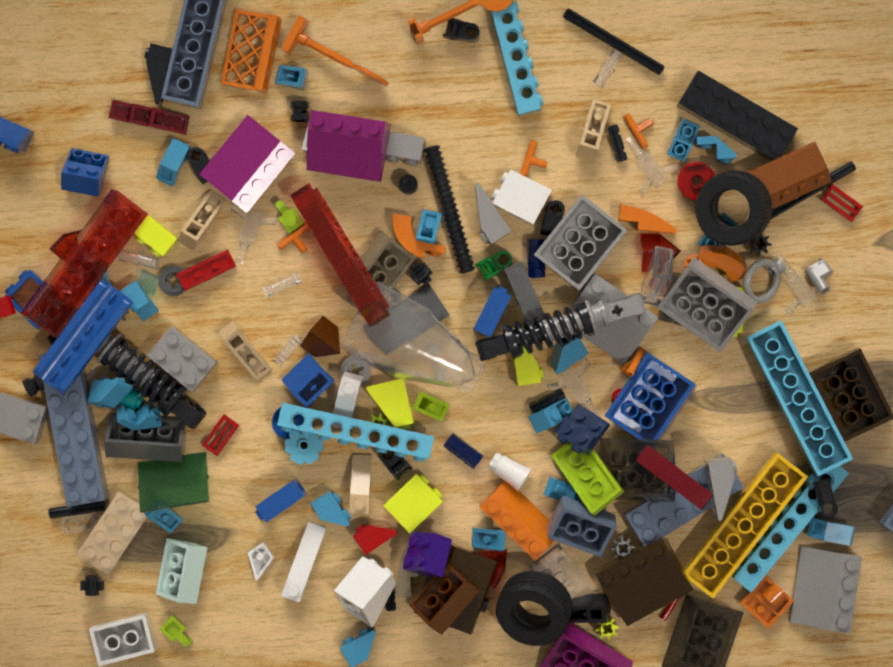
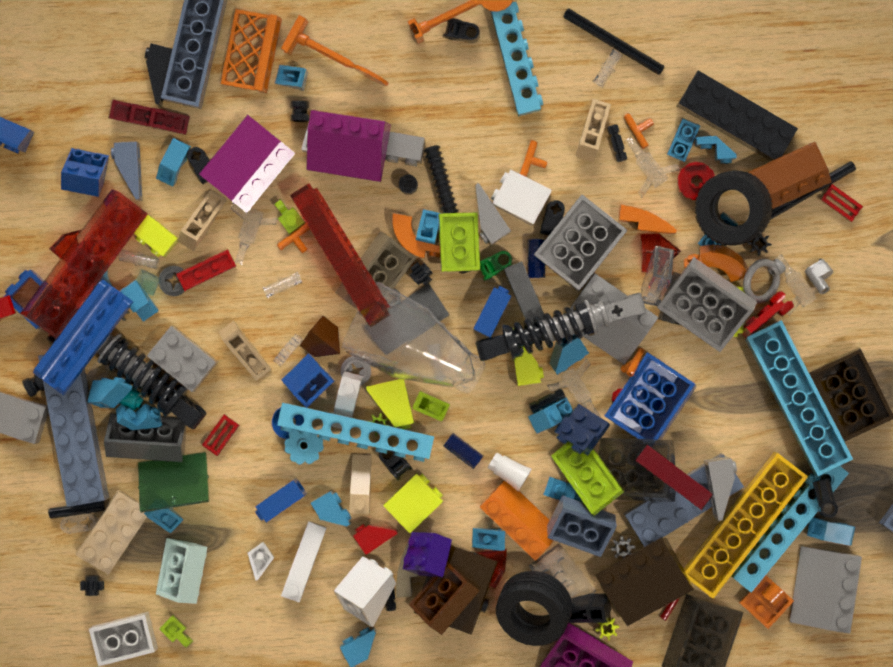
(129, 164): none -> sand blue slope
(459, 242): none -> lime plate
(767, 313): none -> red plate

